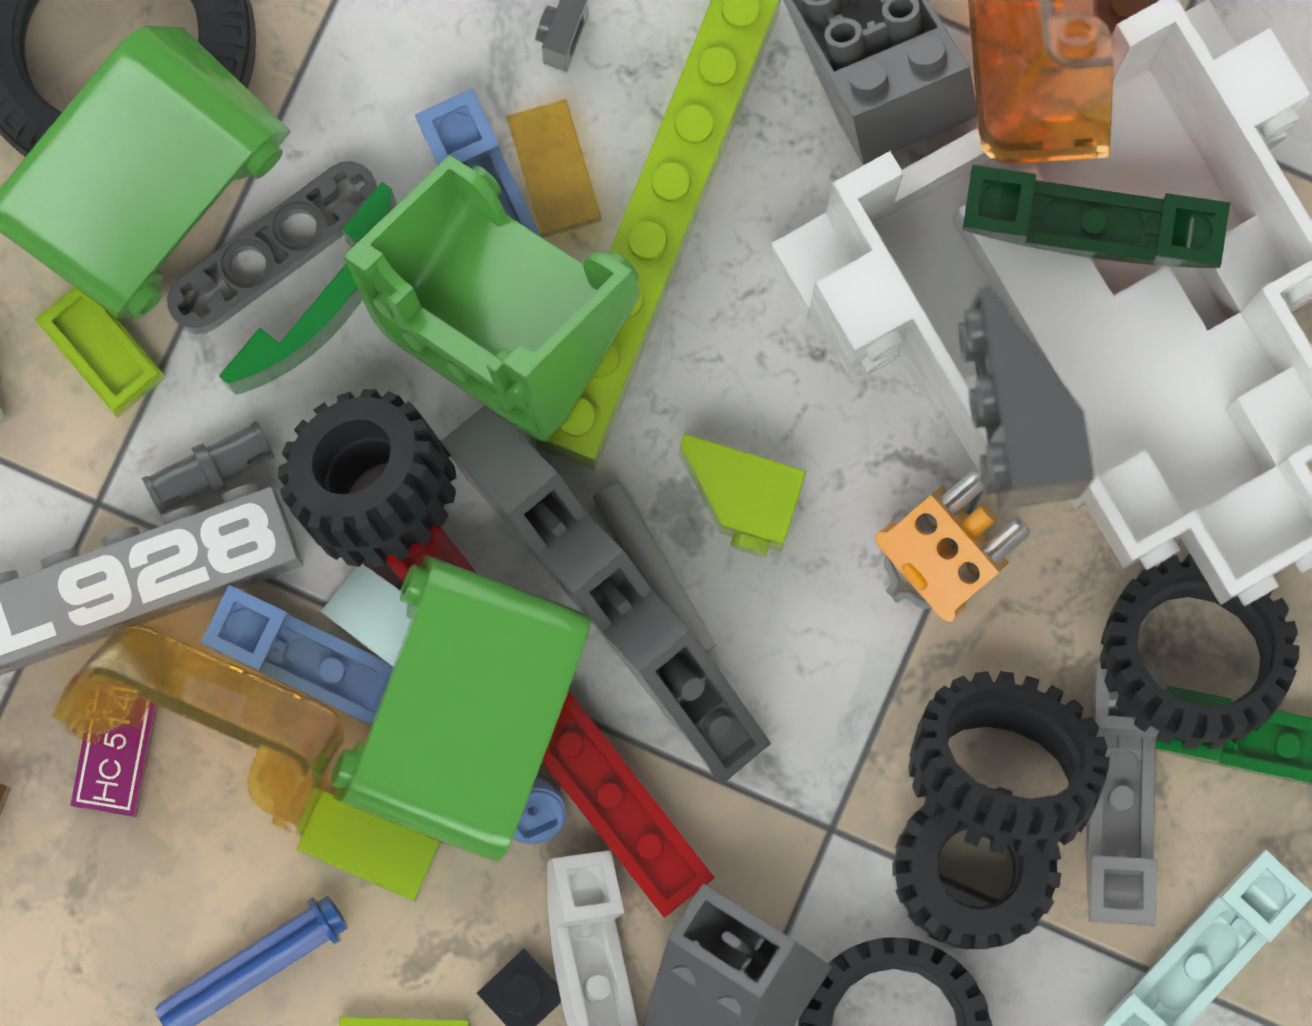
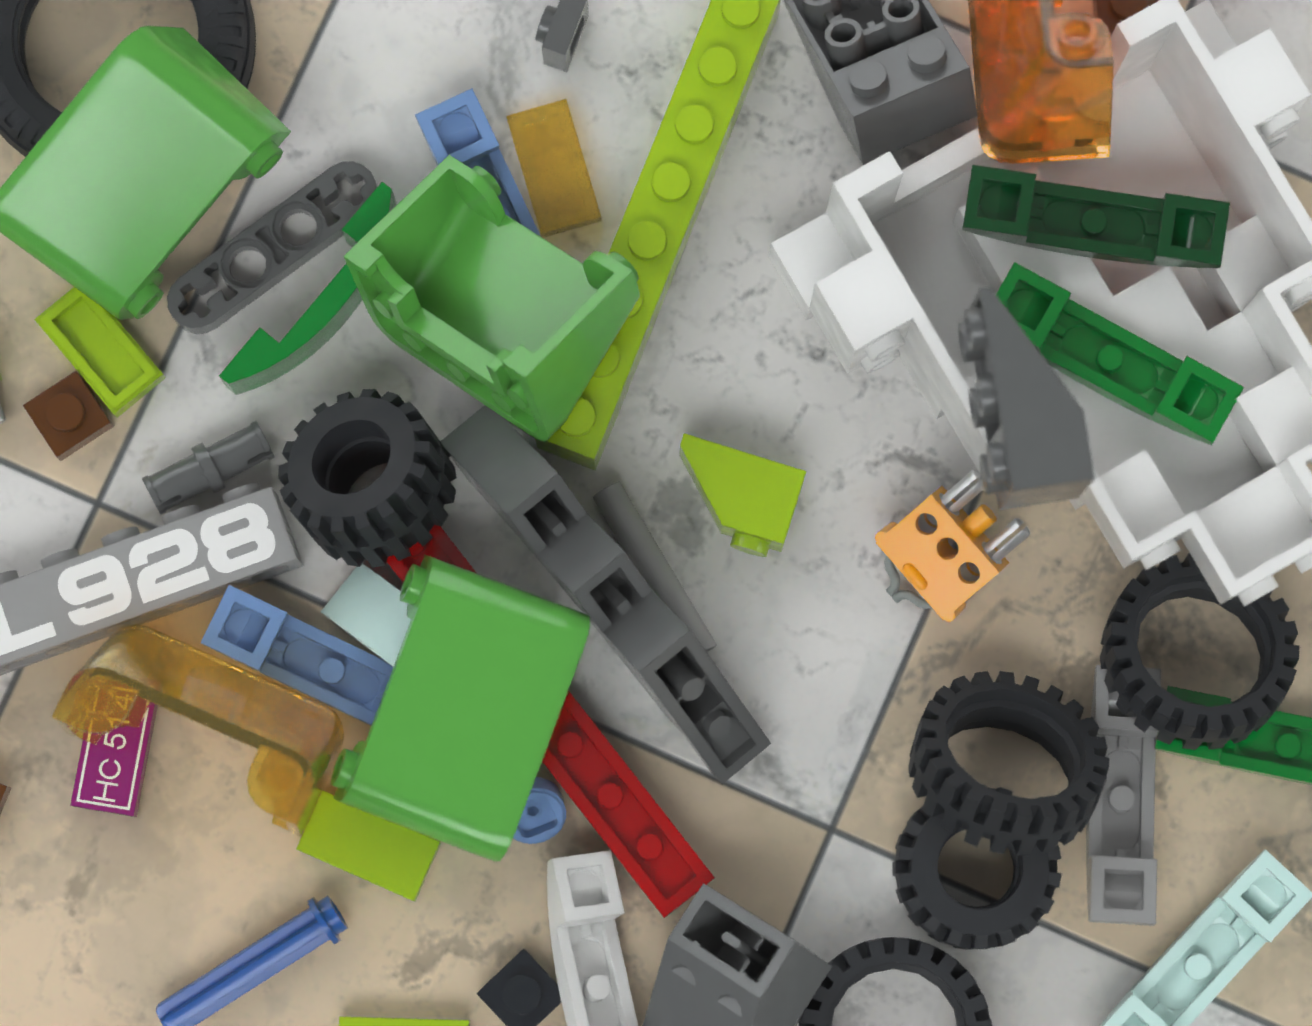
(68, 415): none -> reddish brown plate
(1117, 362): none -> green slope

